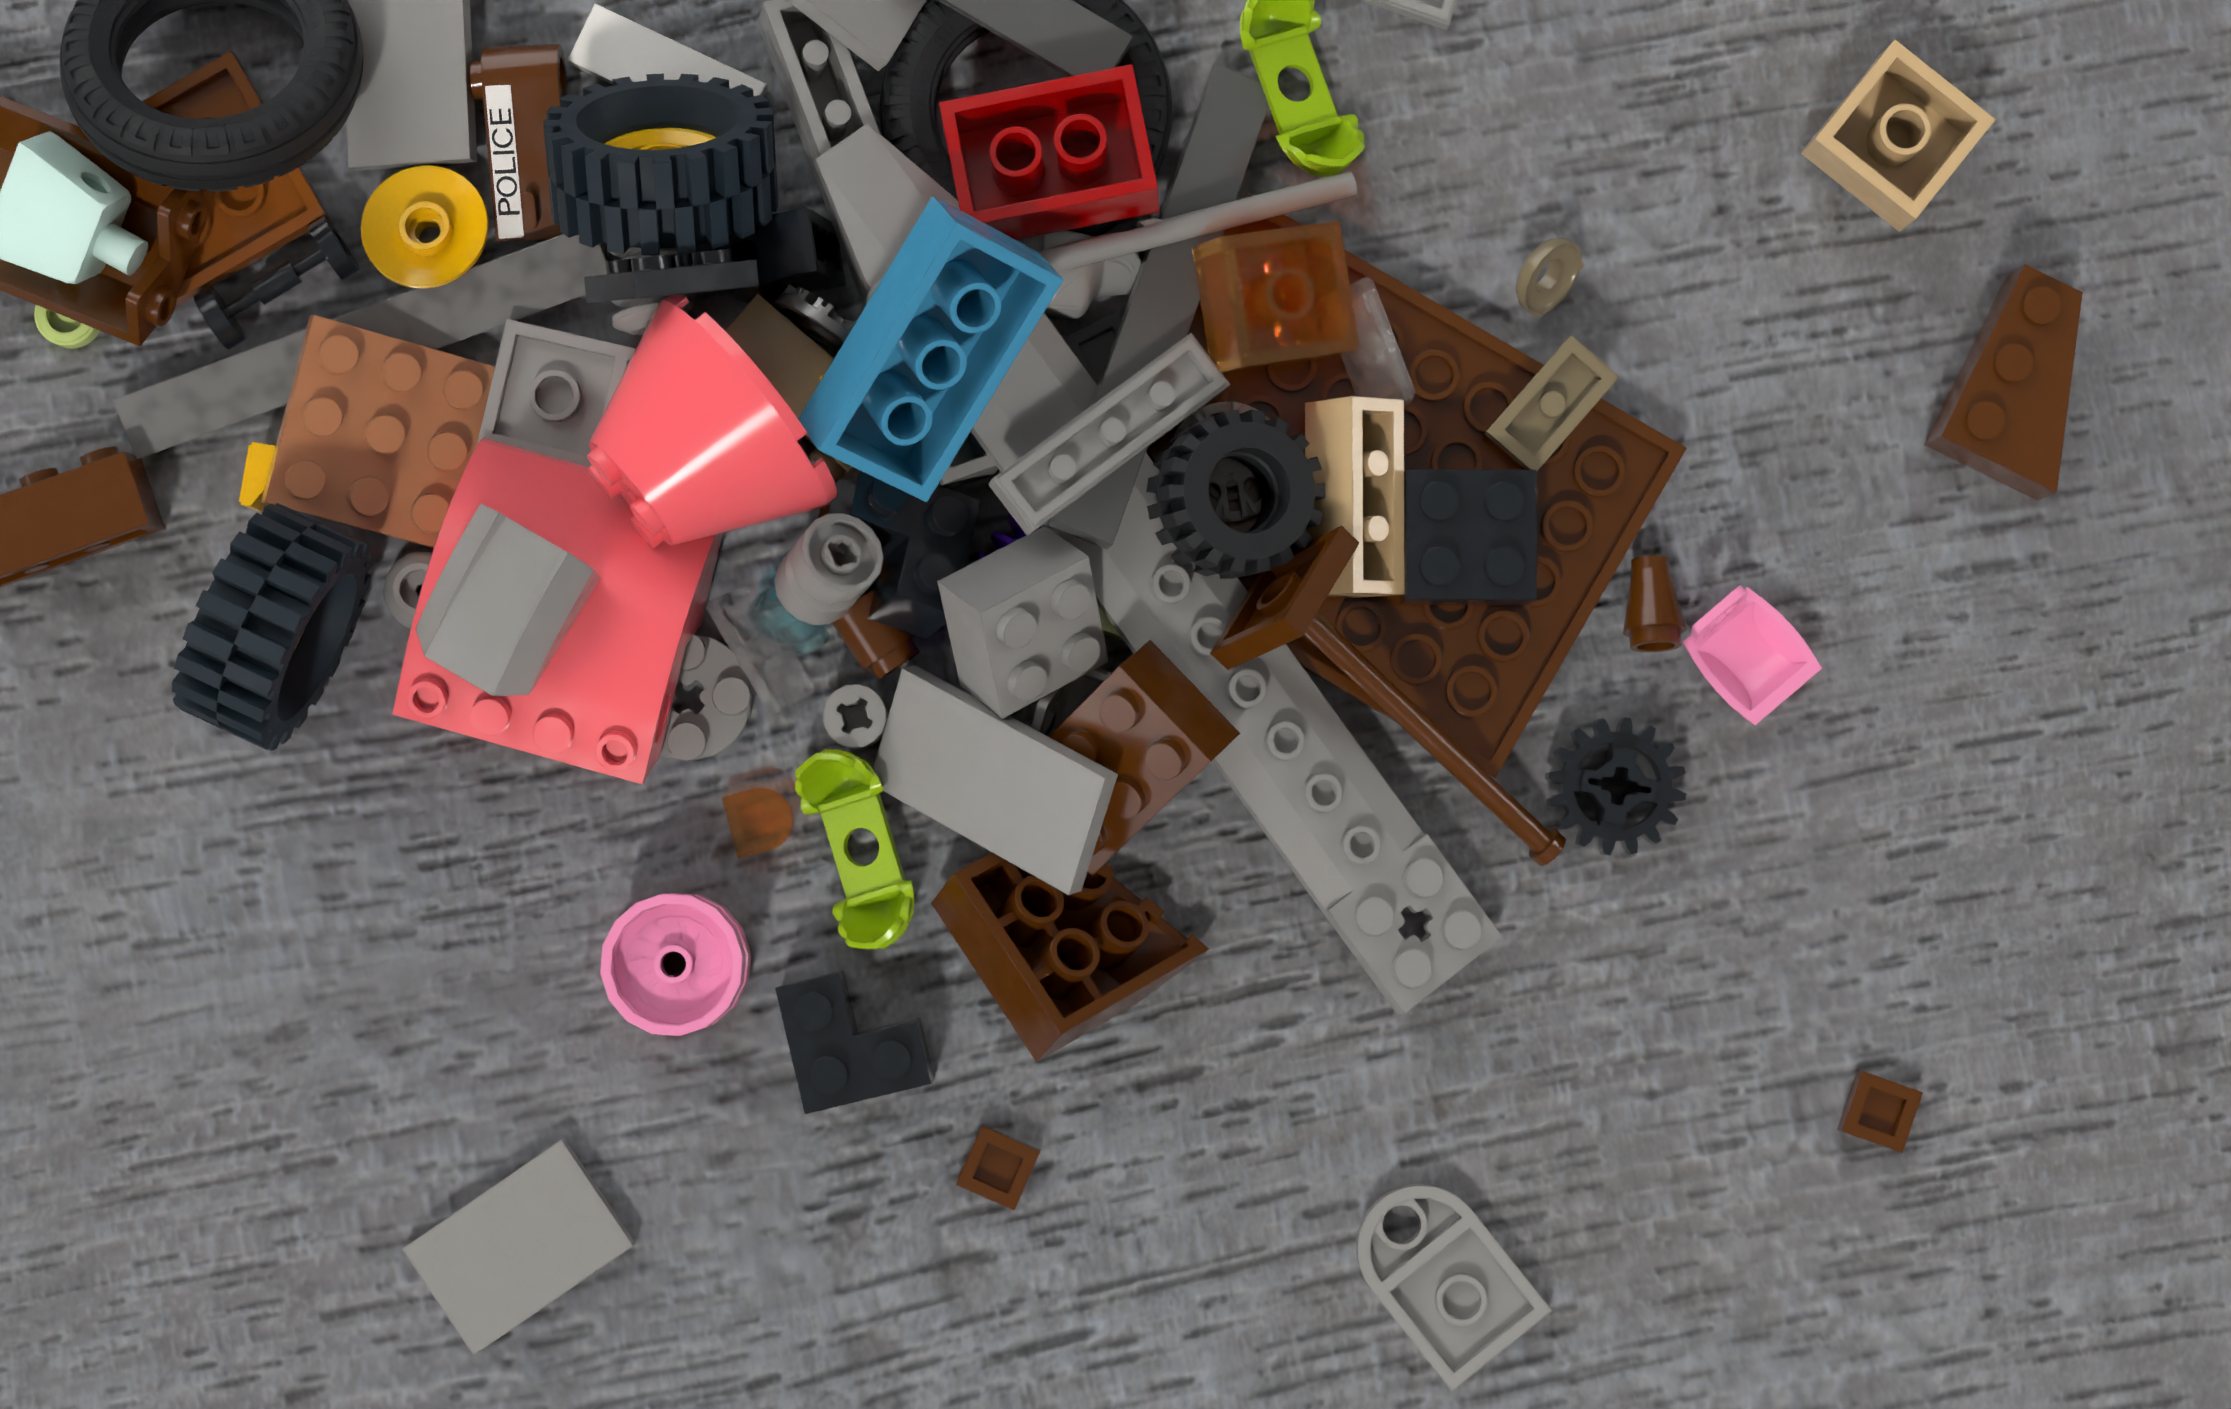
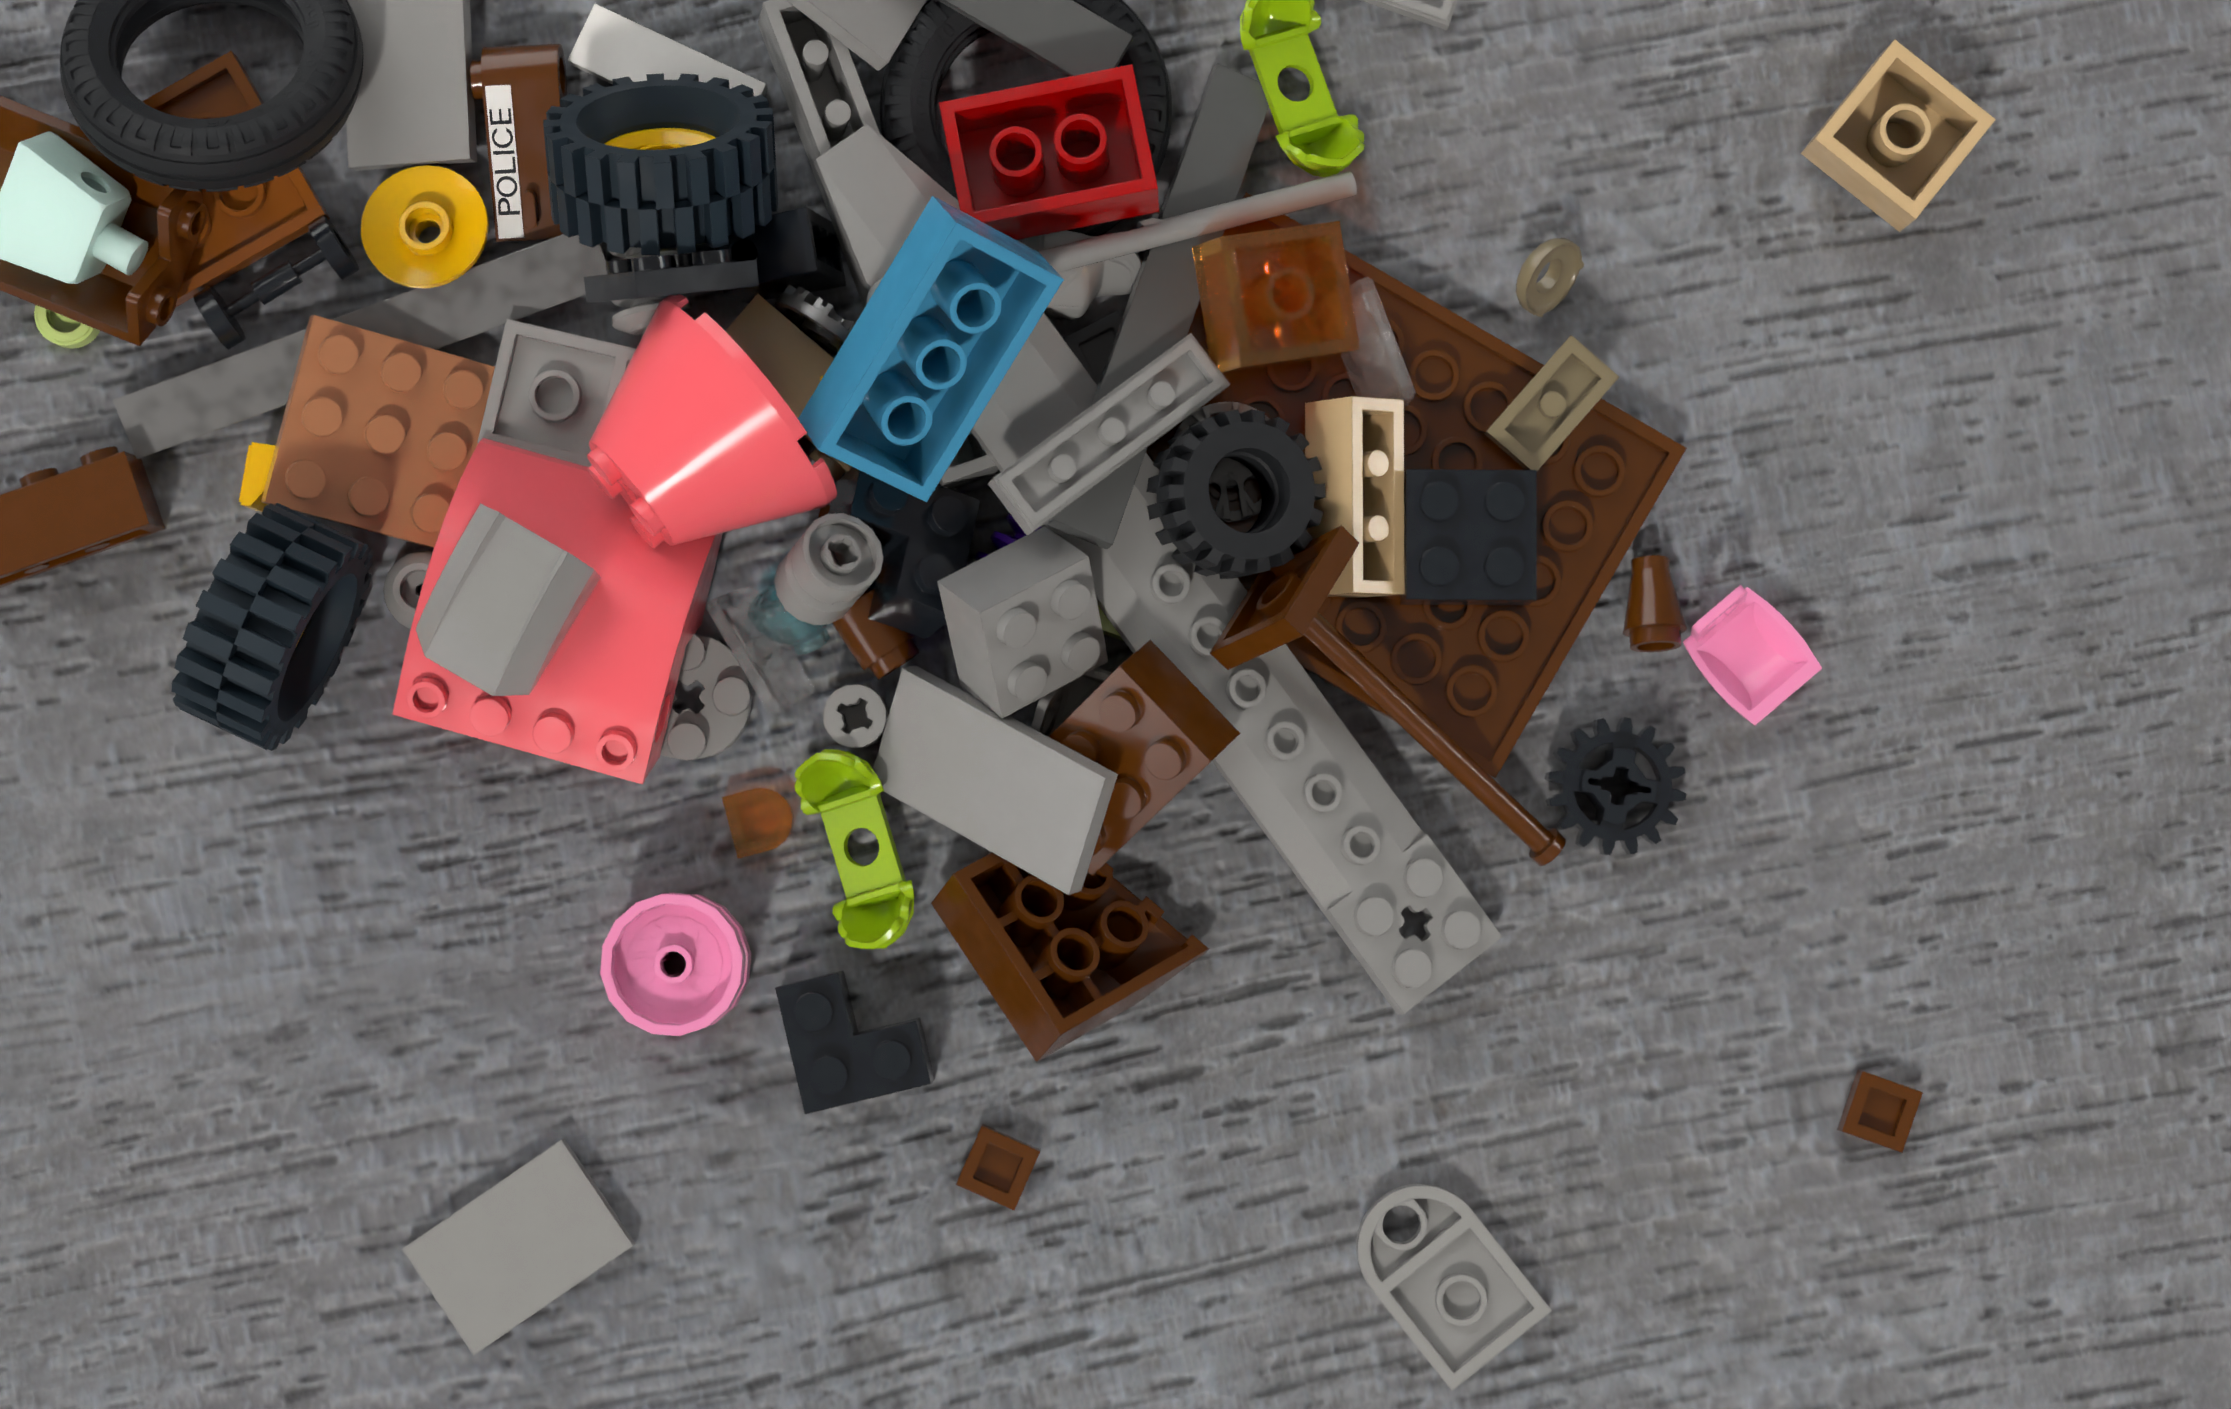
(2015, 386): reddish brown wedge -> none

